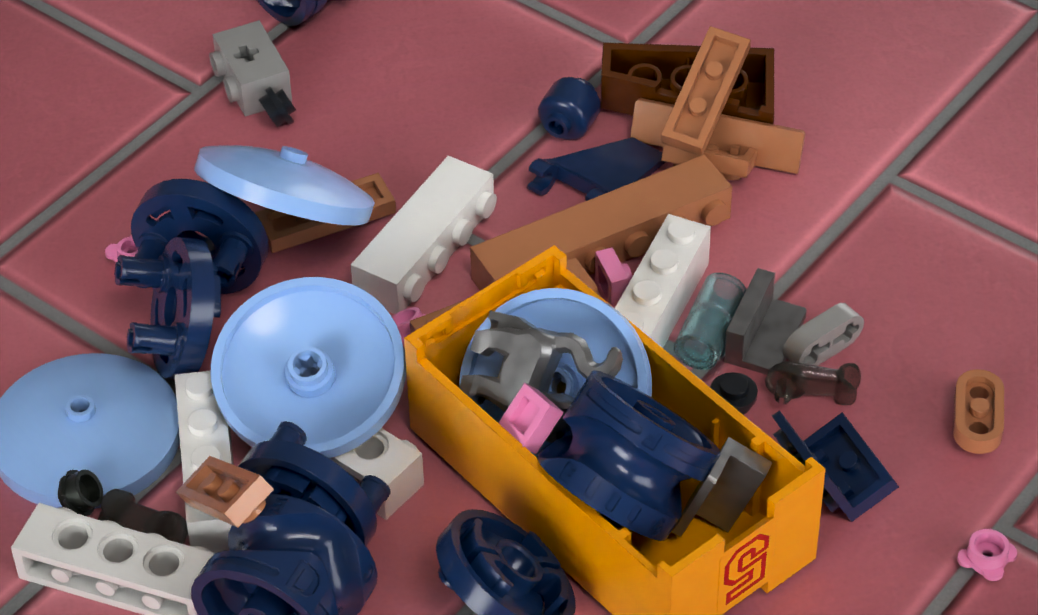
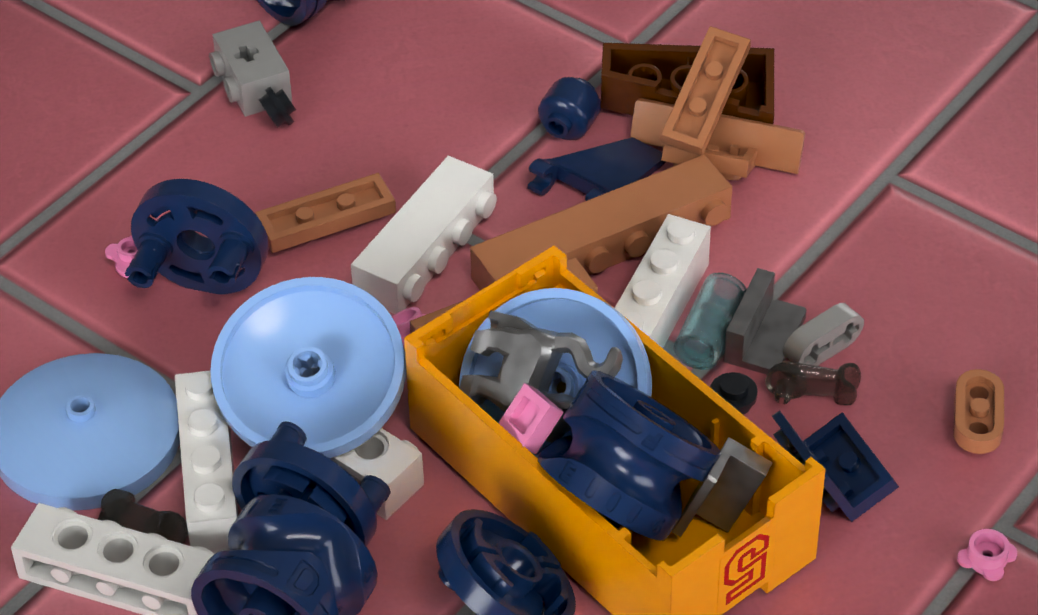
(80, 491): pearl dark grey plate -> none
(181, 307): dark blue piece -> none
(226, 492): nougat plate -> none
(284, 183): light blue dish -> none
(611, 275): bright pink plate -> none

